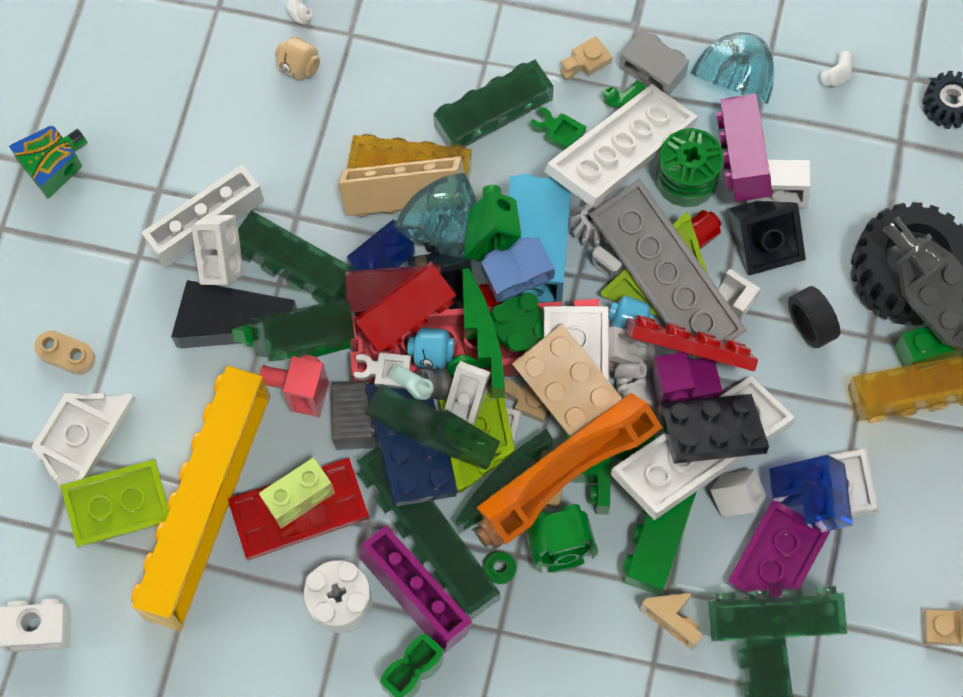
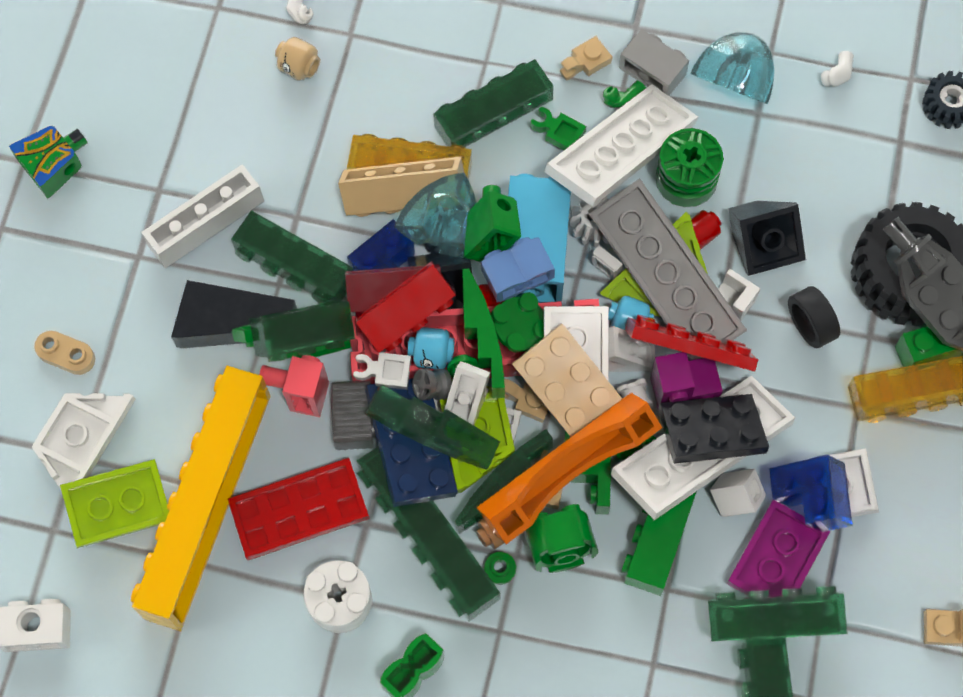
(217, 249): white brick -> none
(297, 492): yellowish green brick -> none
(414, 589): magenta brick -> none
(416, 385): light aqua arm -> none
(626, 371): white arm -> none
(665, 612): tan slope -> none
(745, 146): brick -> none
(789, 182): white brick -> none

